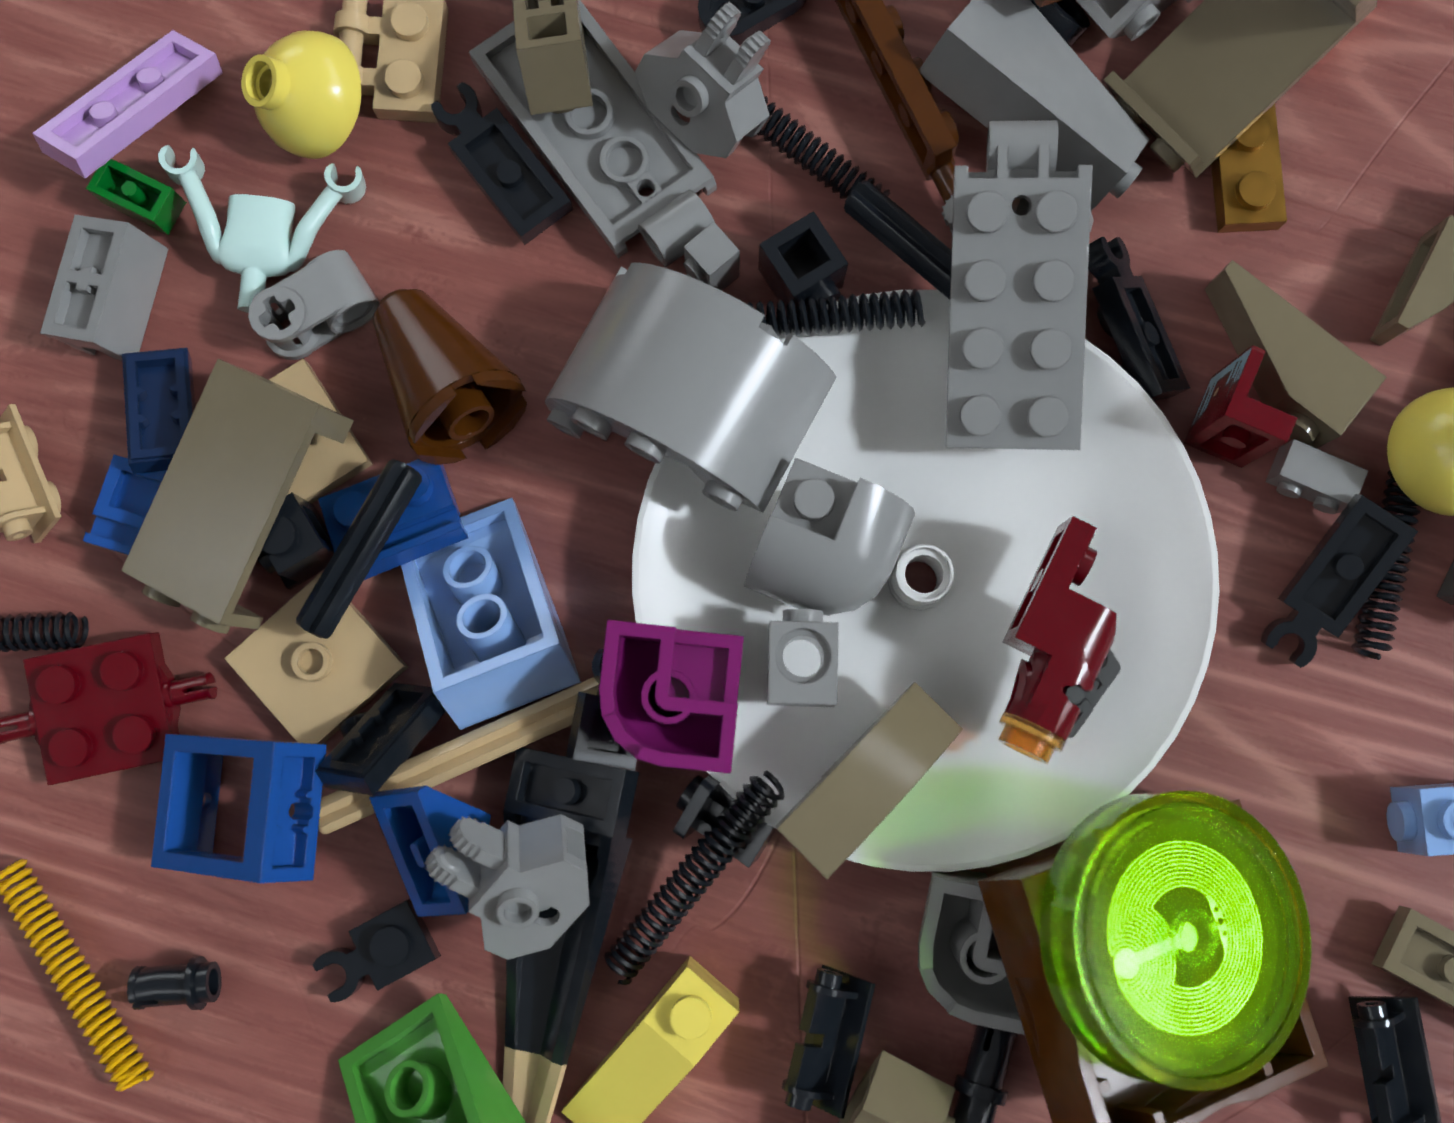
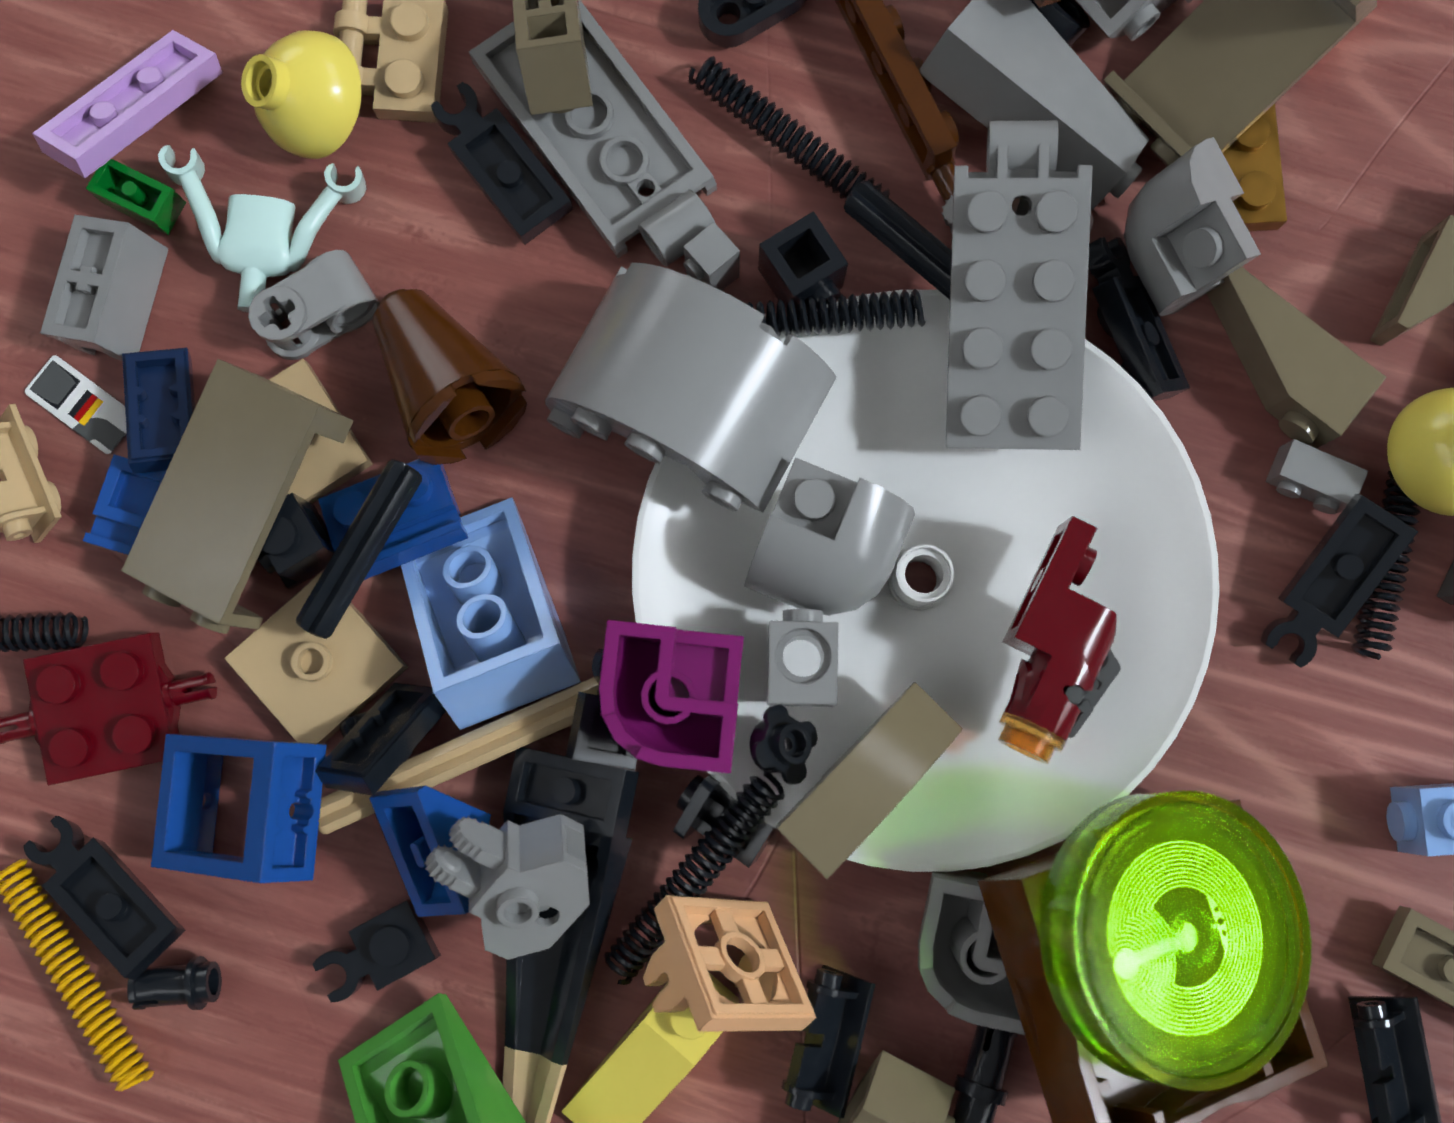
(79, 404): none -> sticker
(106, 900): none -> black plate
(709, 82): light grey hinge -> none
(764, 977): none -> light nougat piece
(769, 749): none -> black plate
(1187, 229): none -> light grey brick
(1234, 424): dark red panel -> none

